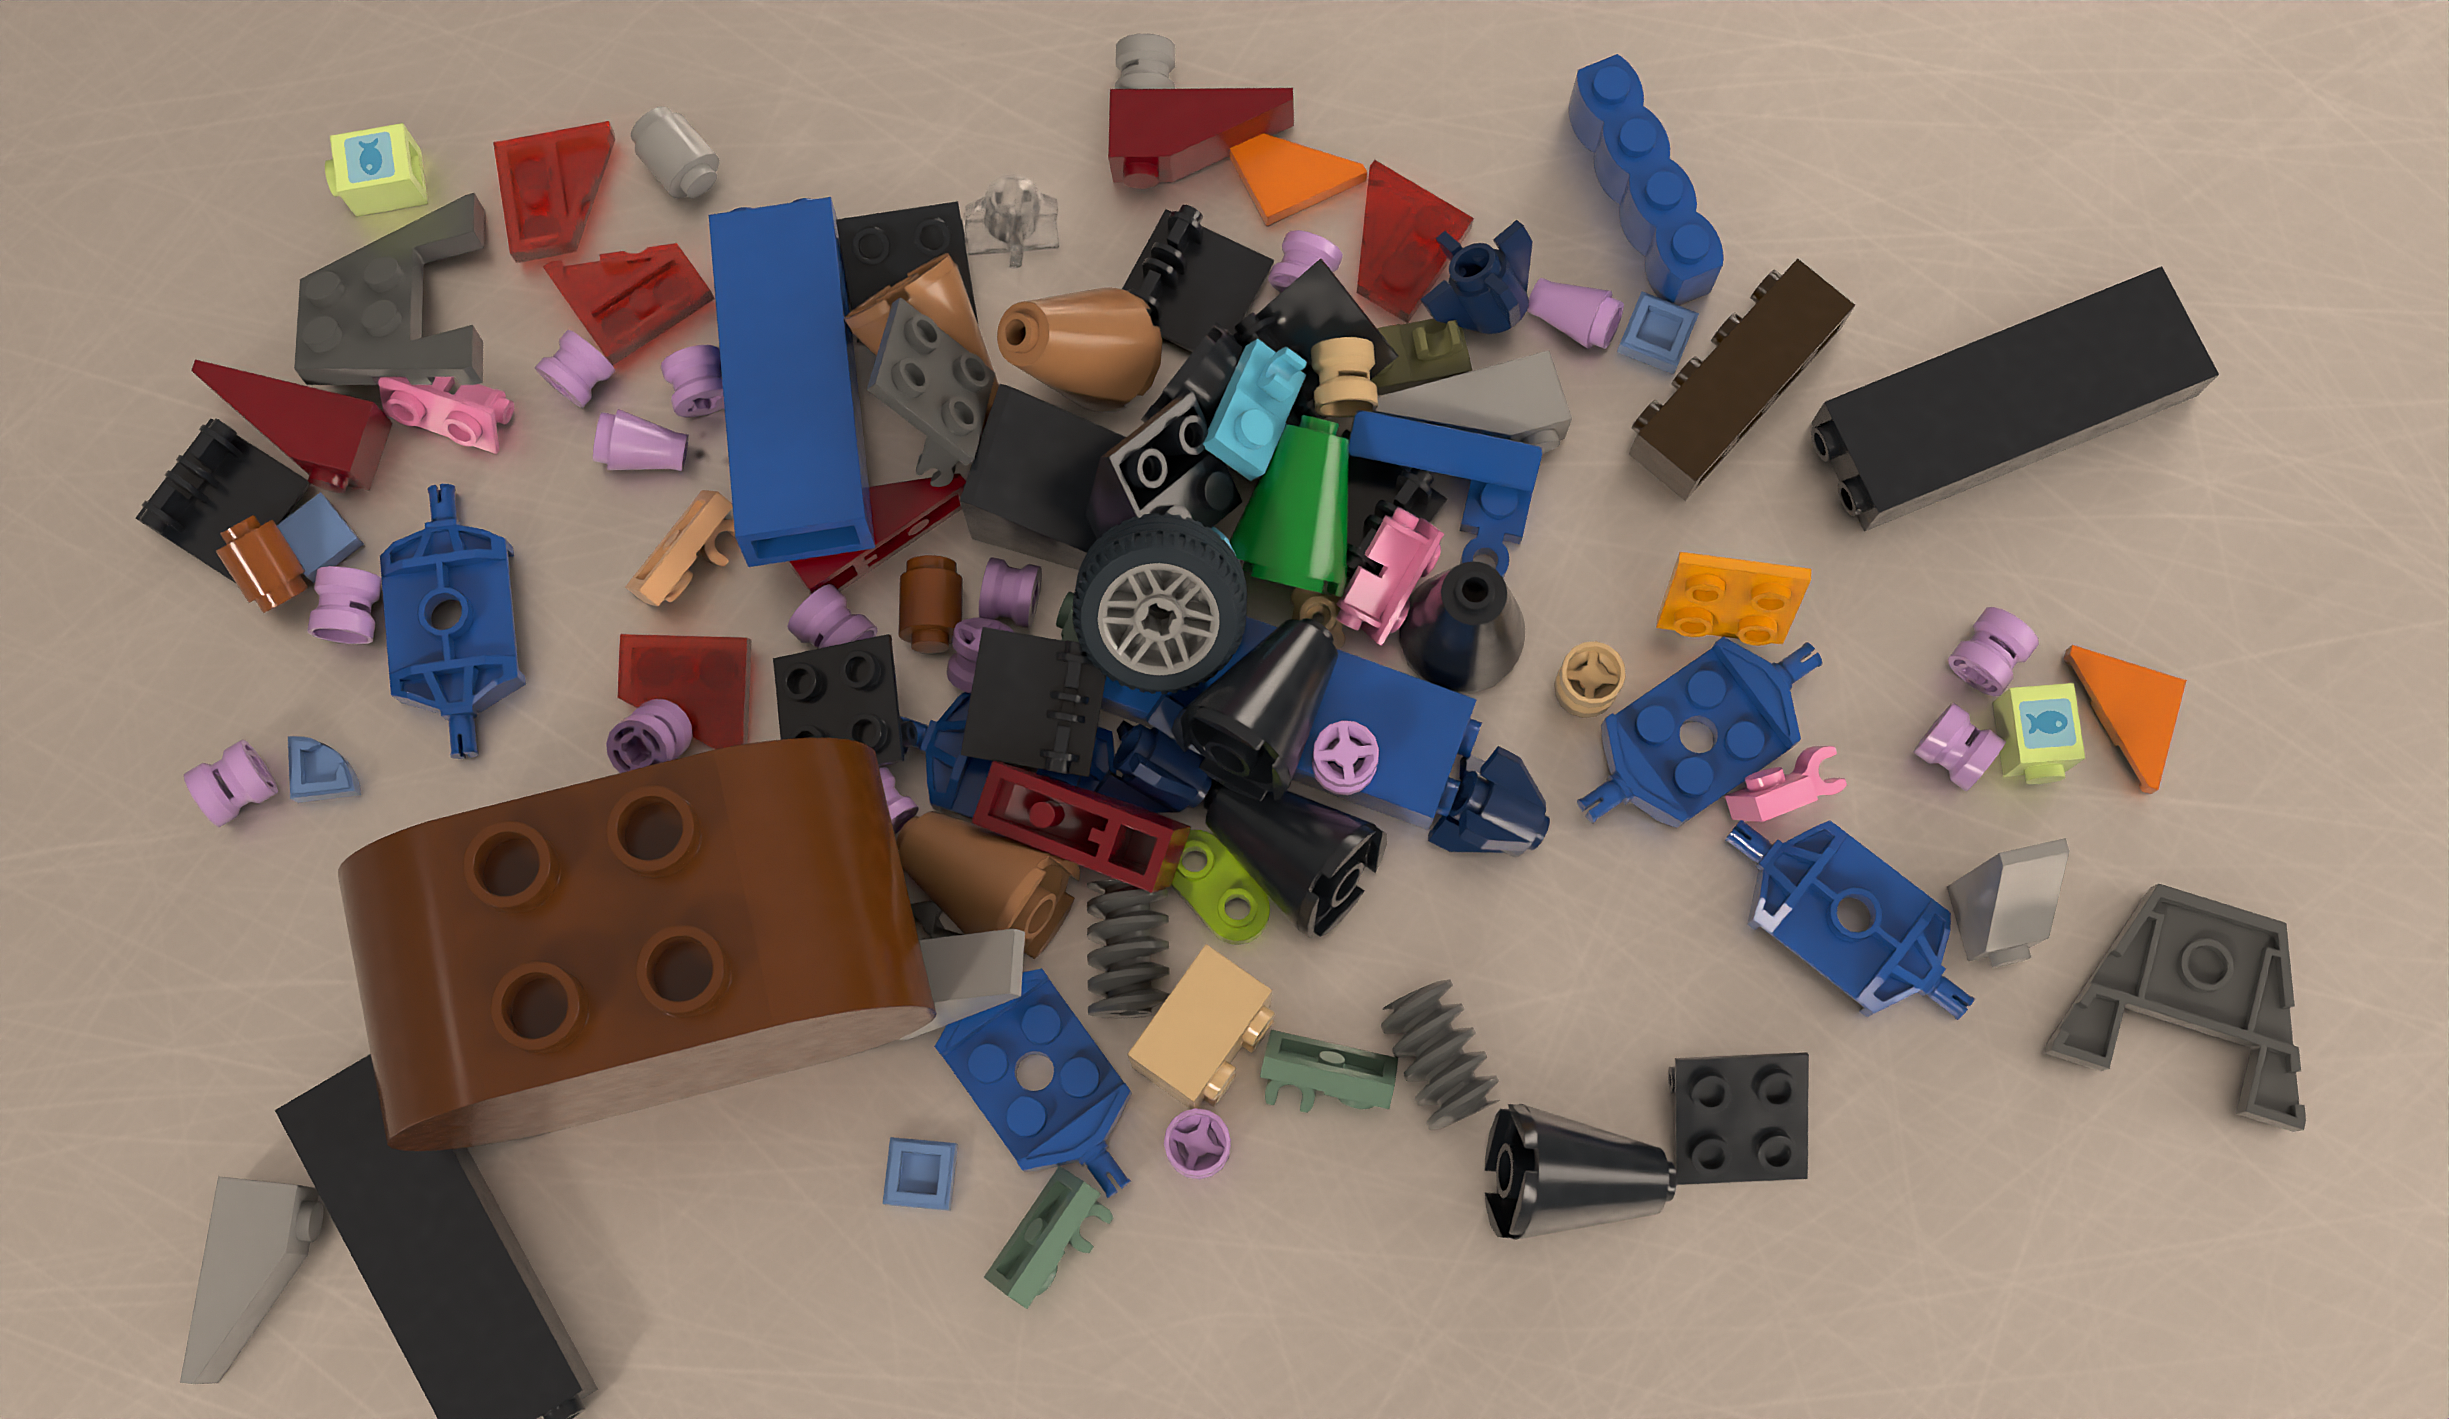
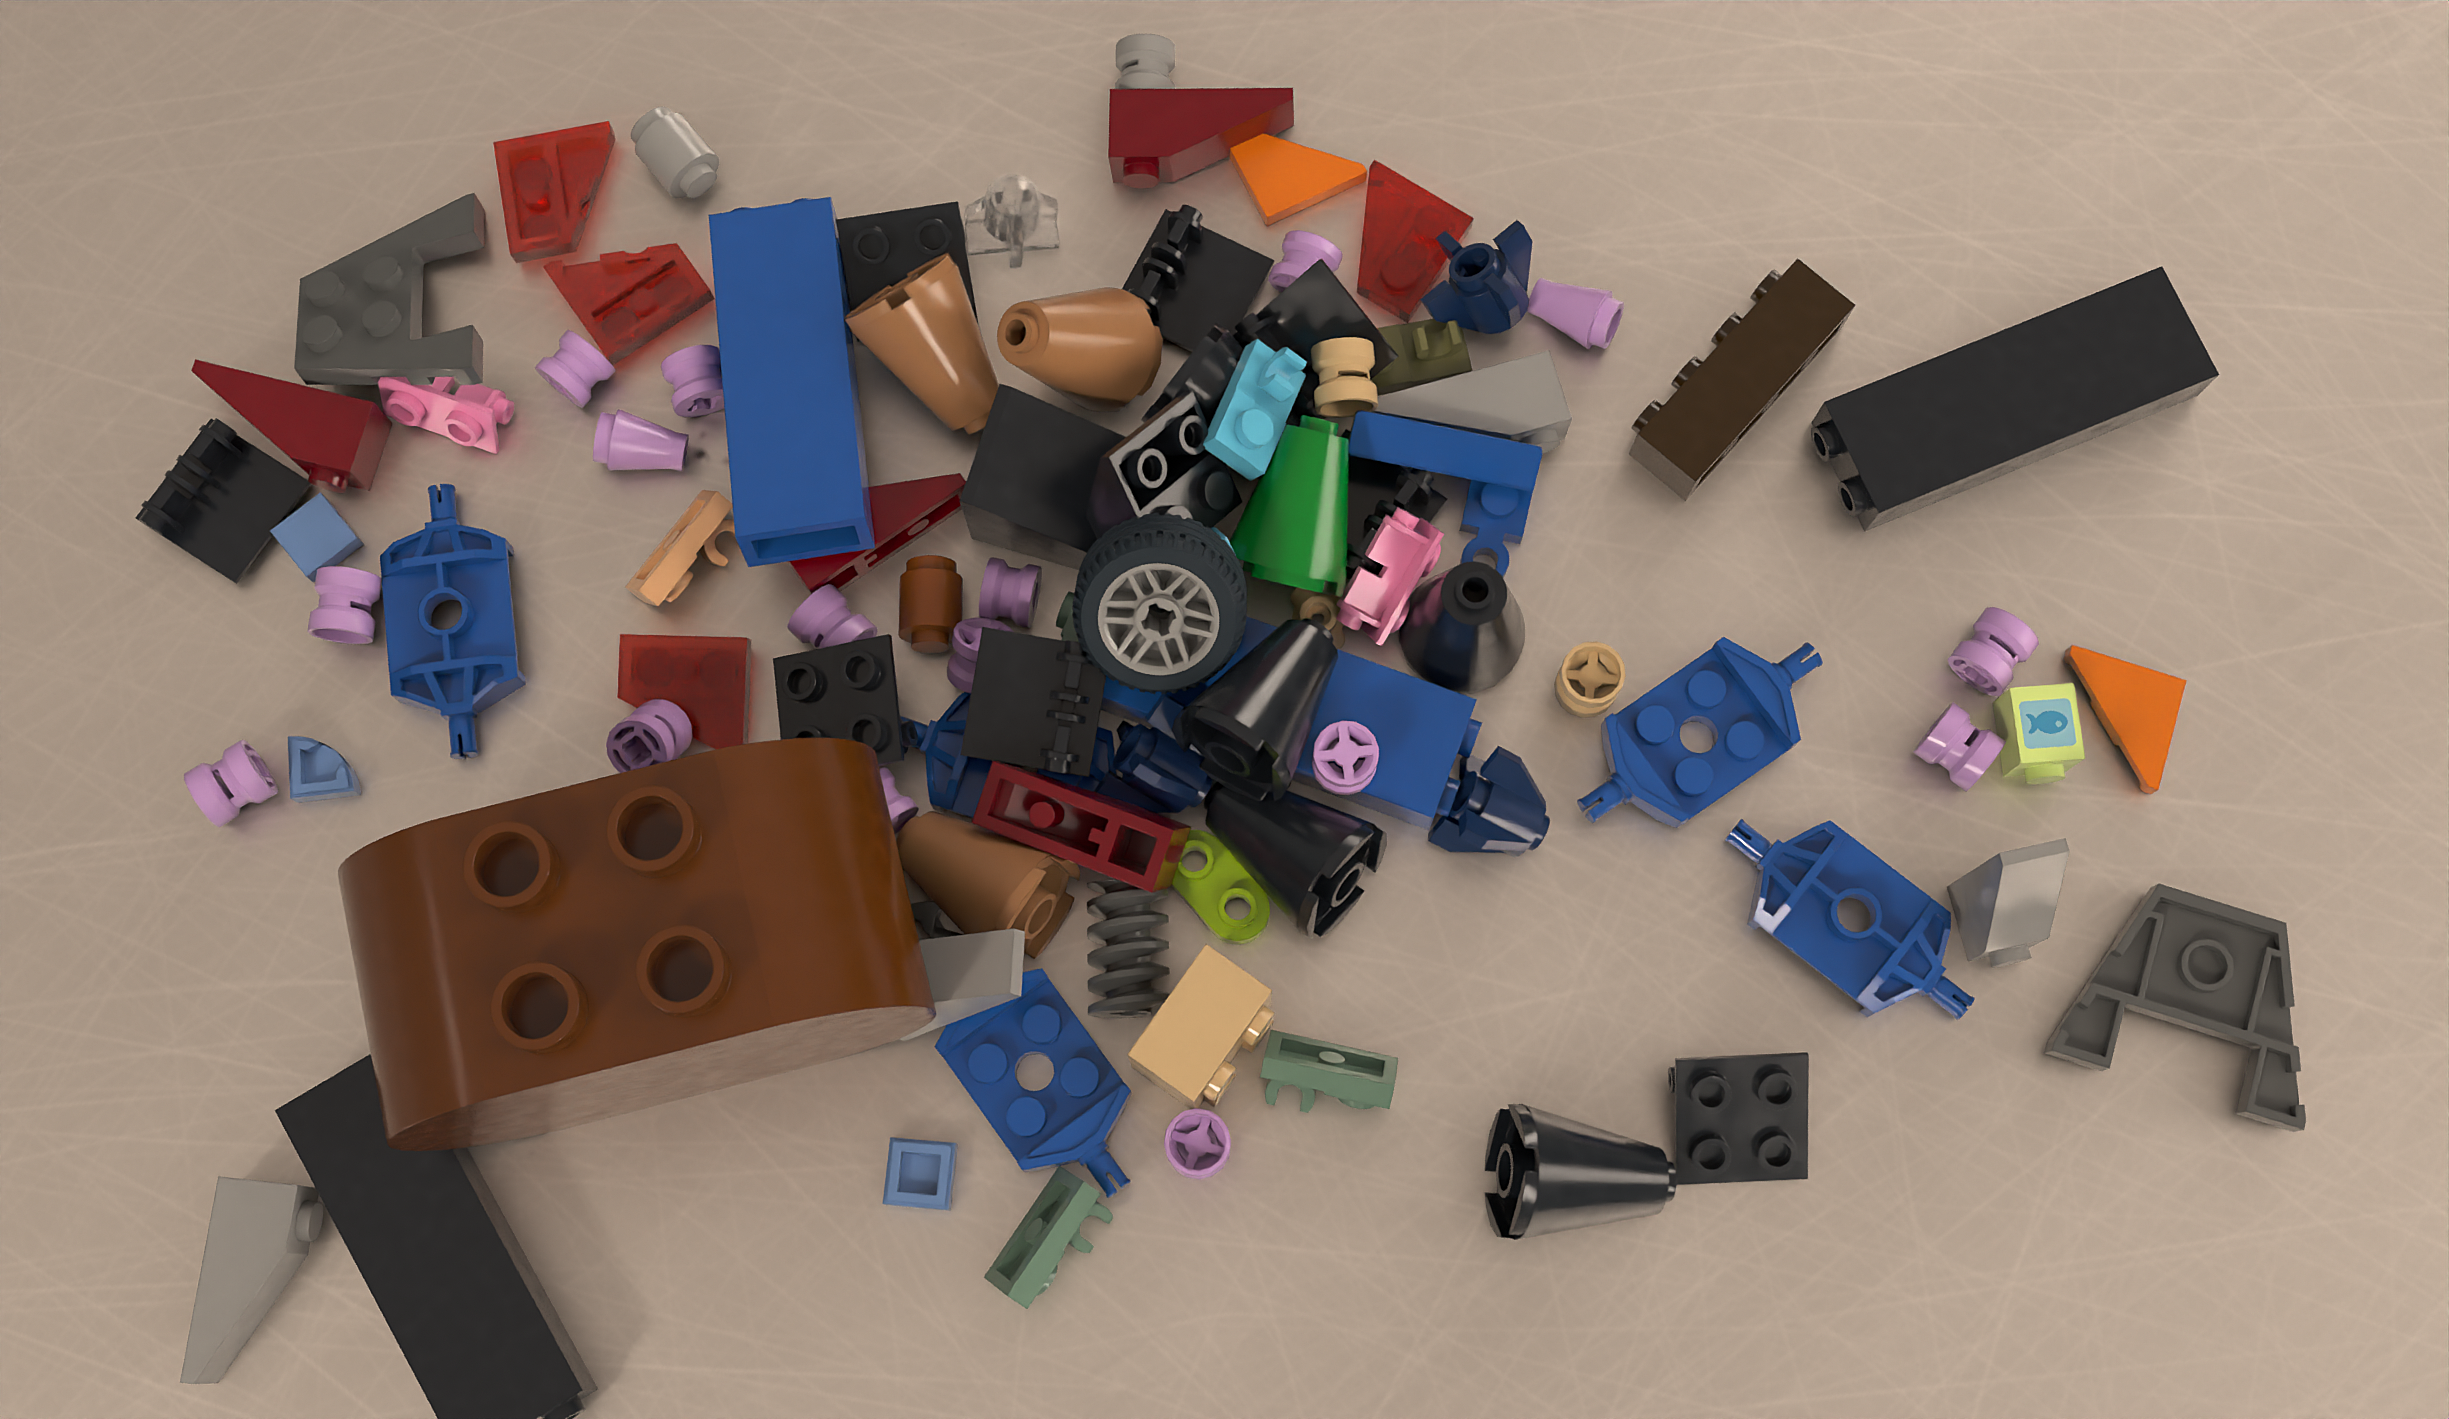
(262, 563): dark orange brick -> none
(376, 170): yellowish green brick -> none
(932, 387): dark grey plate -> none
(1439, 1055): dark grey piece -> none
(1637, 173): blue brick -> none
(1657, 332): medium blue tile -> none
(1732, 598): light orange plate -> none
(1776, 793): bright pink plate -> none

